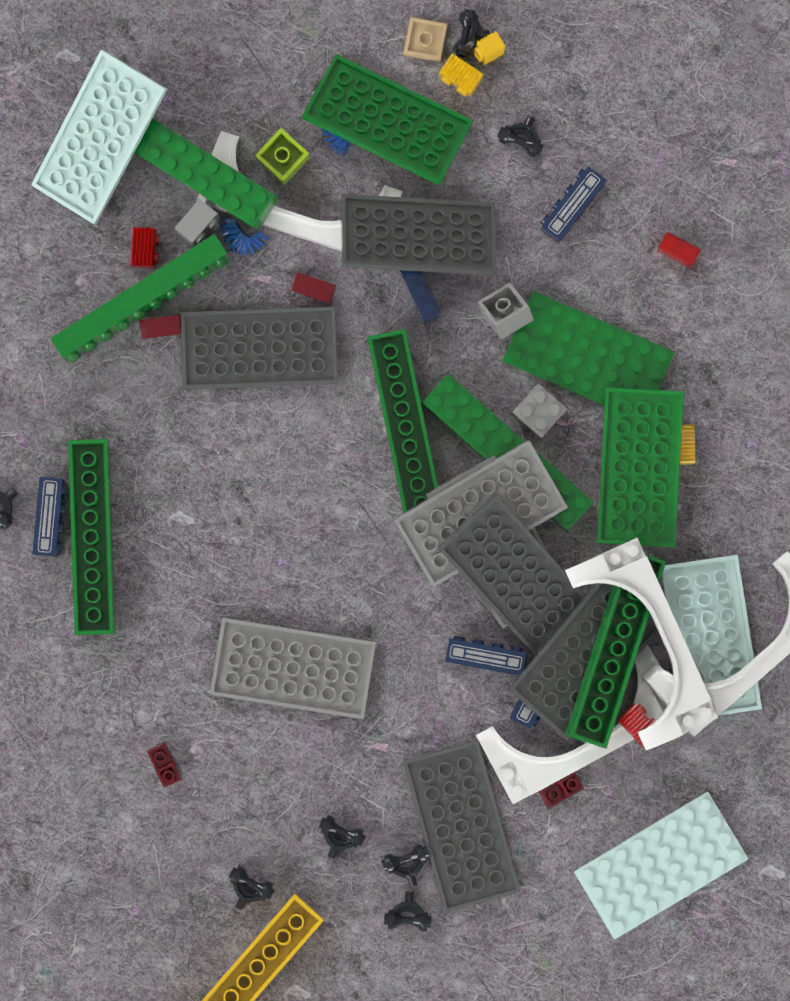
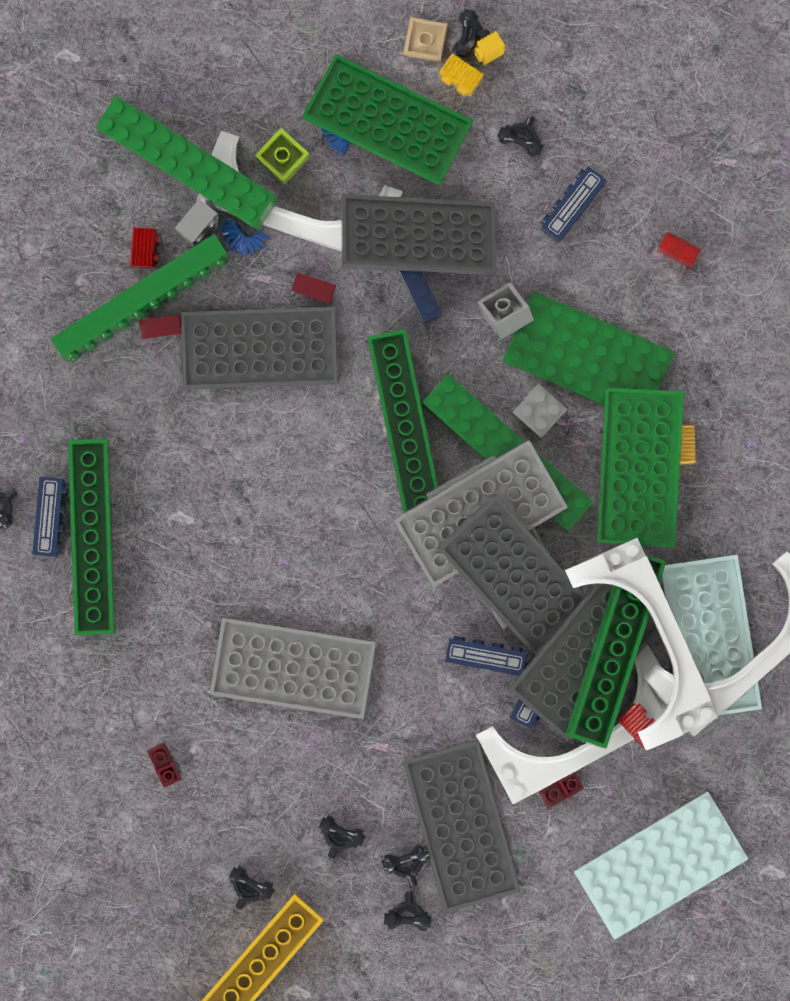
(99, 136): light aqua plate -> none

